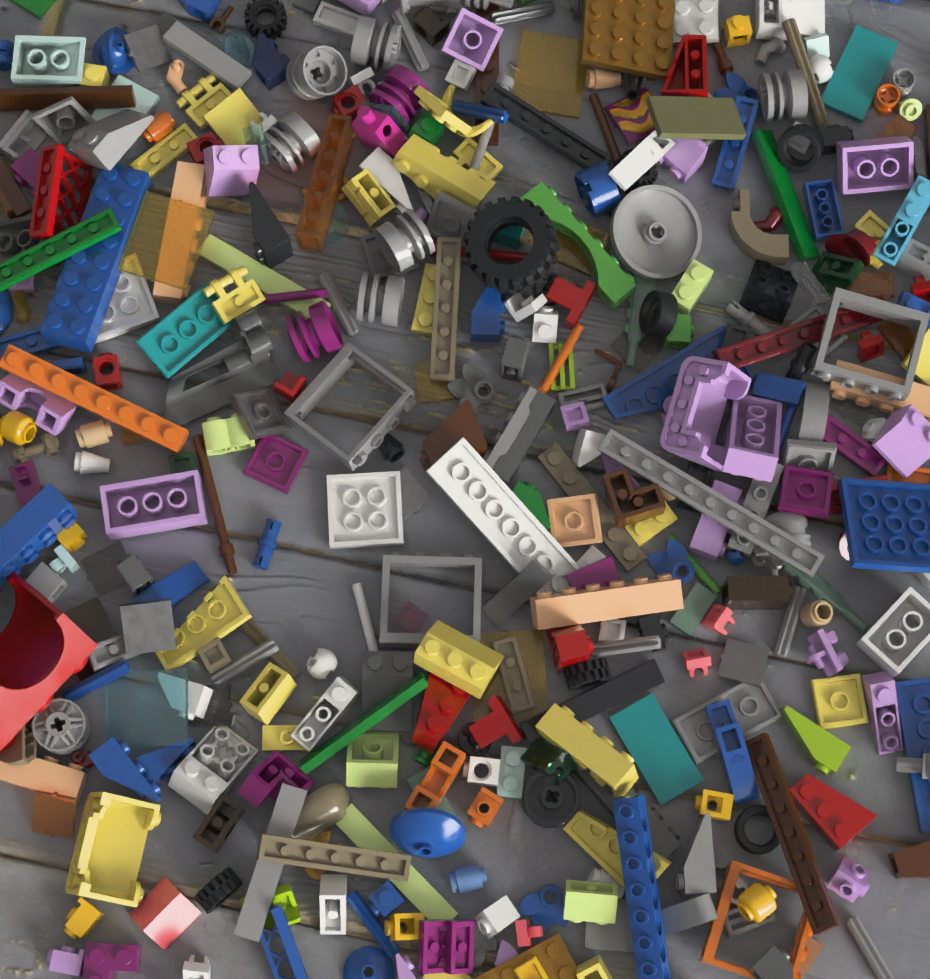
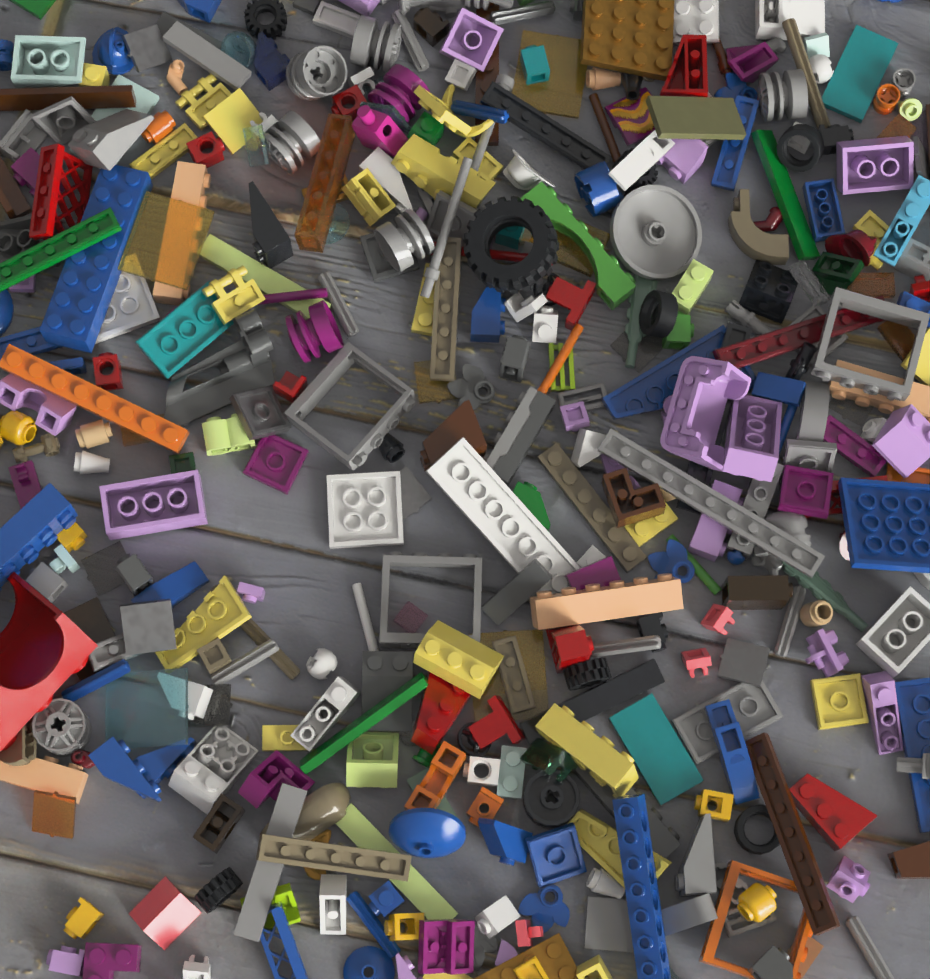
(21, 310): clear yellow pin -> none
(111, 848): light yellow windscreen -> none
(221, 20): reddish brown hand -> none
(226, 548): reddish brown bar -> none
(230, 169): lavender slope -> none
(250, 593): none -> lavender plate
(267, 544): blue pin -> none
(268, 693): light yellow brick -> none
(380, 298): light grey wheel -> none
(431, 272): none -> light grey bar
(467, 878): medium blue brick -> none
(504, 841): none -> blue slope
(522, 174): none -> white piece
(534, 64): none -> teal brick
(555, 855): none -> blue tile
(575, 520): light nougat plate -> none
(590, 902): yellowish green brick -> none
(612, 630): white tile -> none
(613, 379): reddish brown piece -> none
(694, 609): sand green tile -> none
(734, 27): yellow brick -> none
(751, 60): none -> magenta slope
(818, 744): lime slope -> none
(870, 346): red tile -> none

